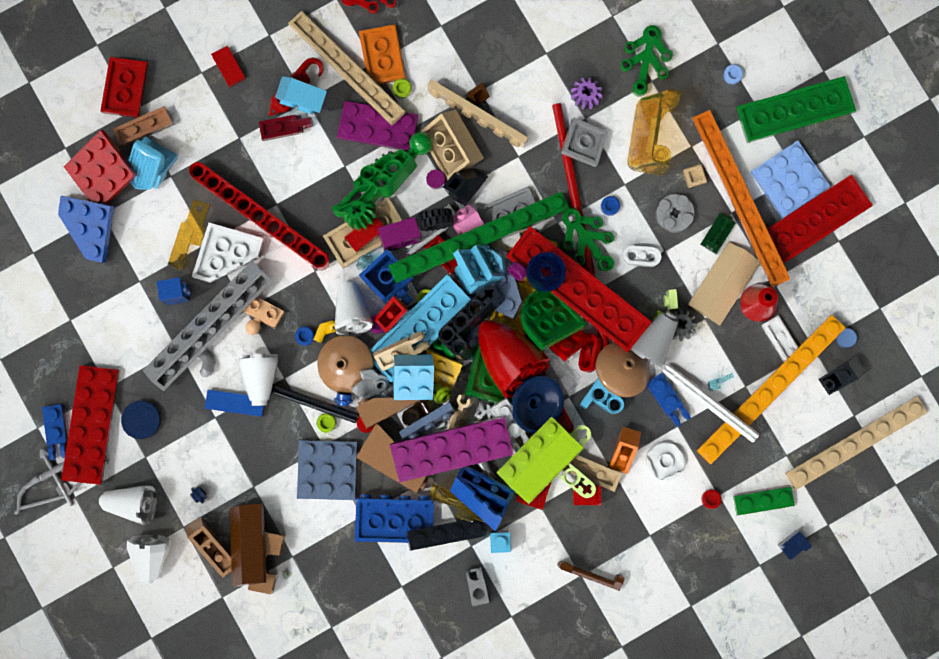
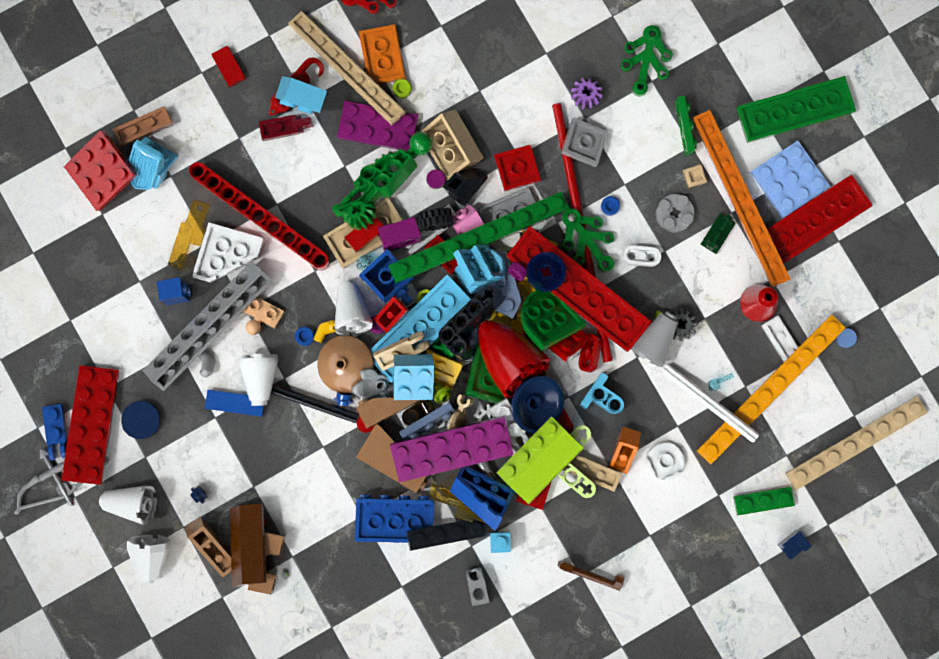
(88, 225): plate -> none
(124, 87): red plate -> none
(326, 423): lime tile -> none
(327, 470): sand blue plate -> none
(470, 110): tan plate -> none
(477, 94): reddish brown slope -> none
(517, 168): none -> red plate
(594, 500): red bracket -> none
(617, 375): medium nougat dish -> none
(644, 152): clear yellow windscreen -> none
(667, 398): blue hinge -> none
(670, 300): yellowish green plate -> none
(685, 125): none -> green plate
(711, 499): red tile -> none
(724, 283): tan slope -> none
(733, 74): light blue tile -> none
(843, 375): black slope -> none

